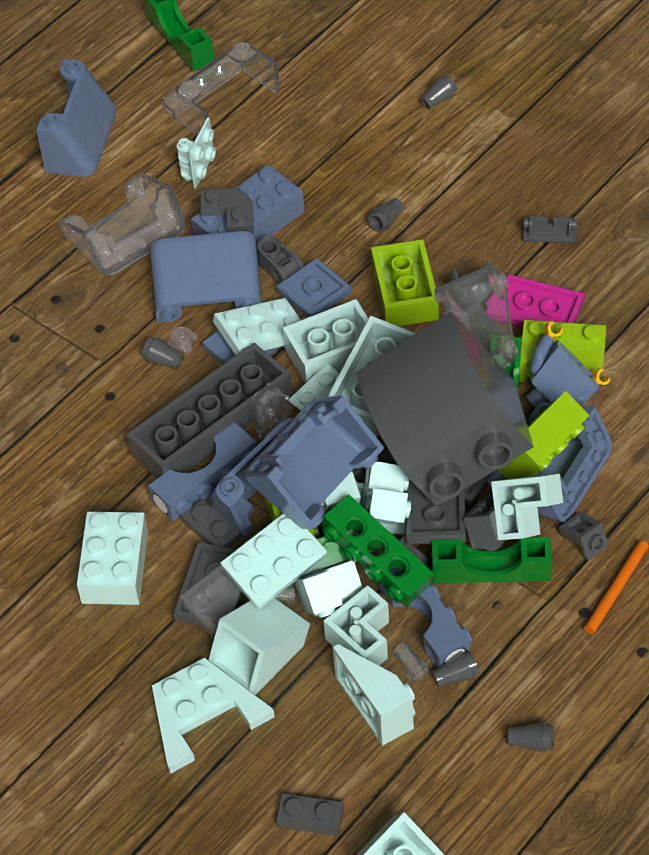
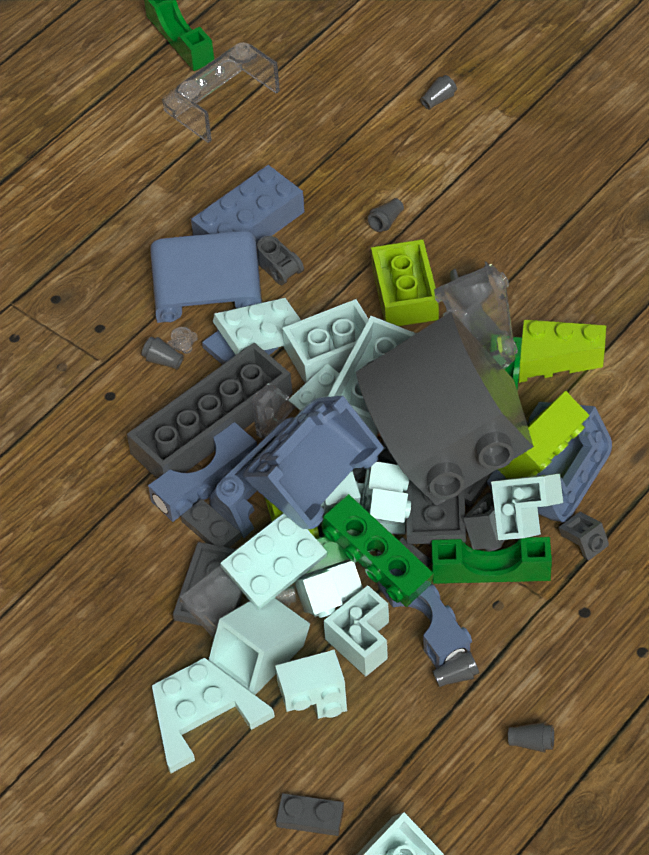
(76, 139): sand blue windscreen -> none
(112, 558): light aqua brick -> none
(130, 230): clear windscreen -> none
(196, 155): light aqua hinge -> none
(232, 203): dark grey plate -> none
(314, 288): sand blue plate -> none
(314, 682): none -> light aqua brick
(376, 694): light aqua slope -> none
(414, 666): clear pin -> none
(541, 230): dark grey hinge -> none
(541, 302): dark pink plate -> none
(558, 370): sand blue torso -> none
(616, 587): orange bar -> none

